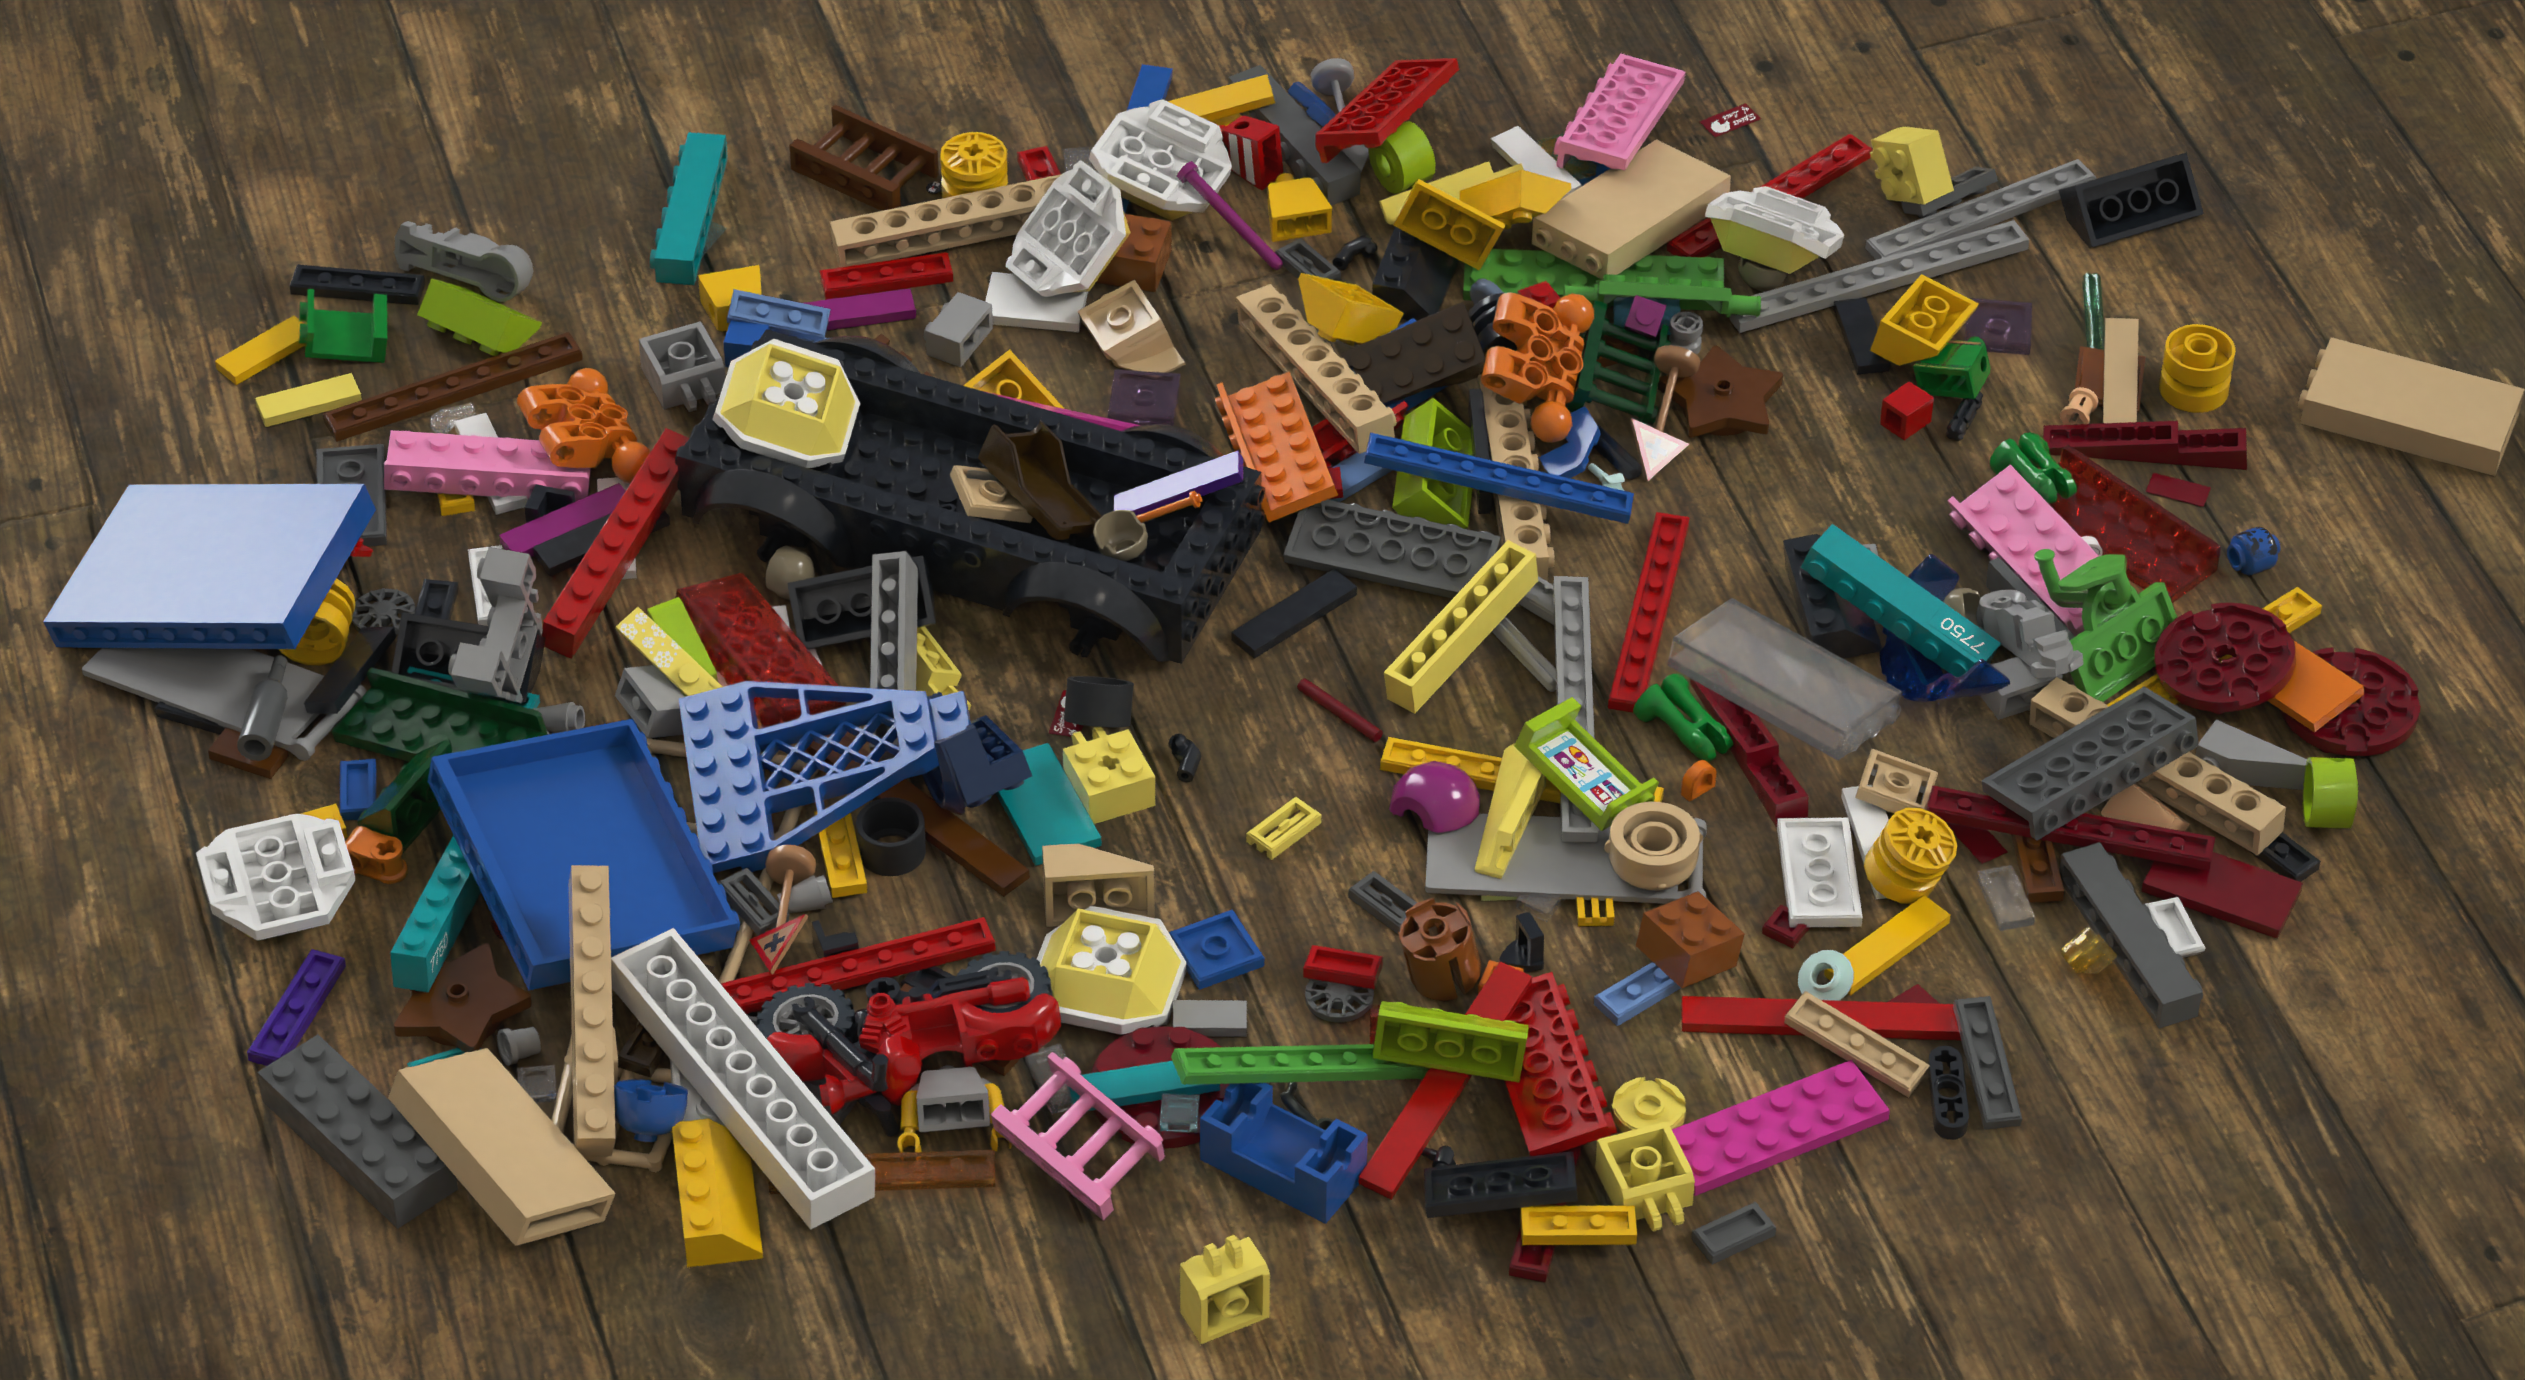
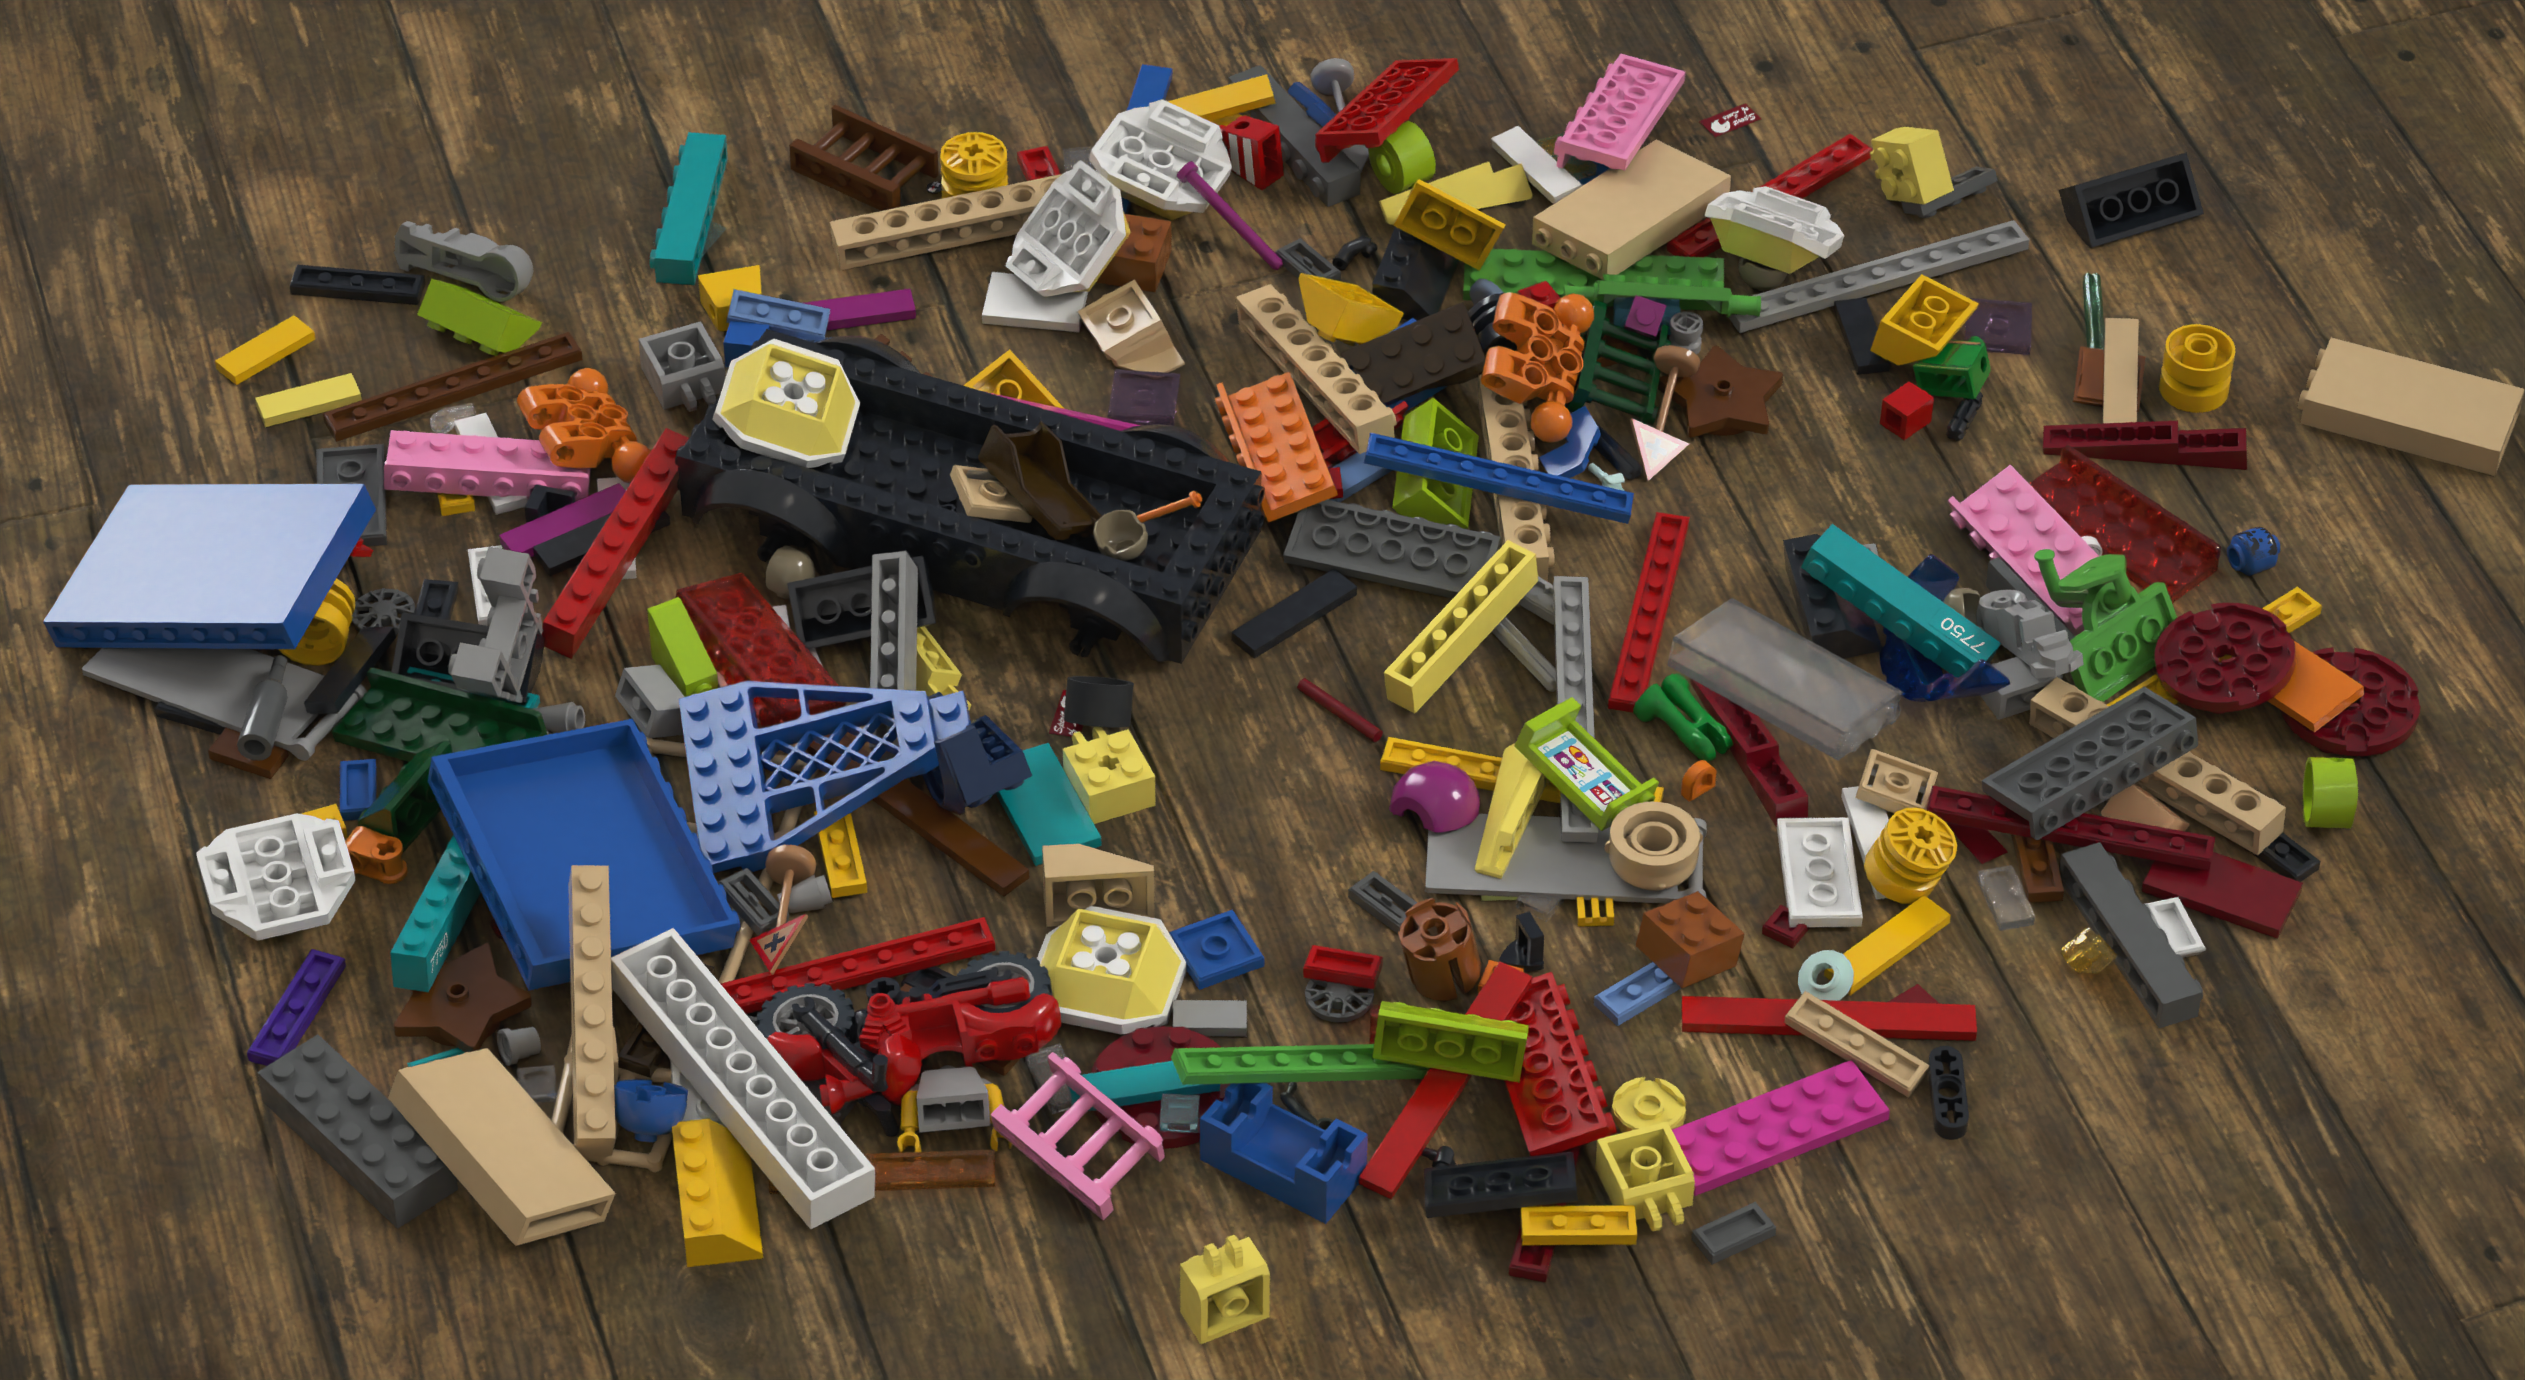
(344, 333): green panel -> none
(666, 654): light yellow piece -> none
(832, 944): black panel -> none
(886, 276): red tile -> none
(891, 818): black piece -> none
(958, 329): light grey brick -> none
(1187, 755): black arm -> none
(1201, 478): tile -> none
(1288, 830): light yellow tile -> none
(1297, 209): yellow torso -> none
(1479, 442): black tile -> none
(1515, 196): yellow slope -> none
(1981, 211): light grey tile -> none
(1987, 1062): dark grey tile -> none
(2027, 458): green piece -> none
(2074, 407): light nougat bush -> none
(2178, 489): dark red sticker -> none
(2250, 758): light grey slope -> none

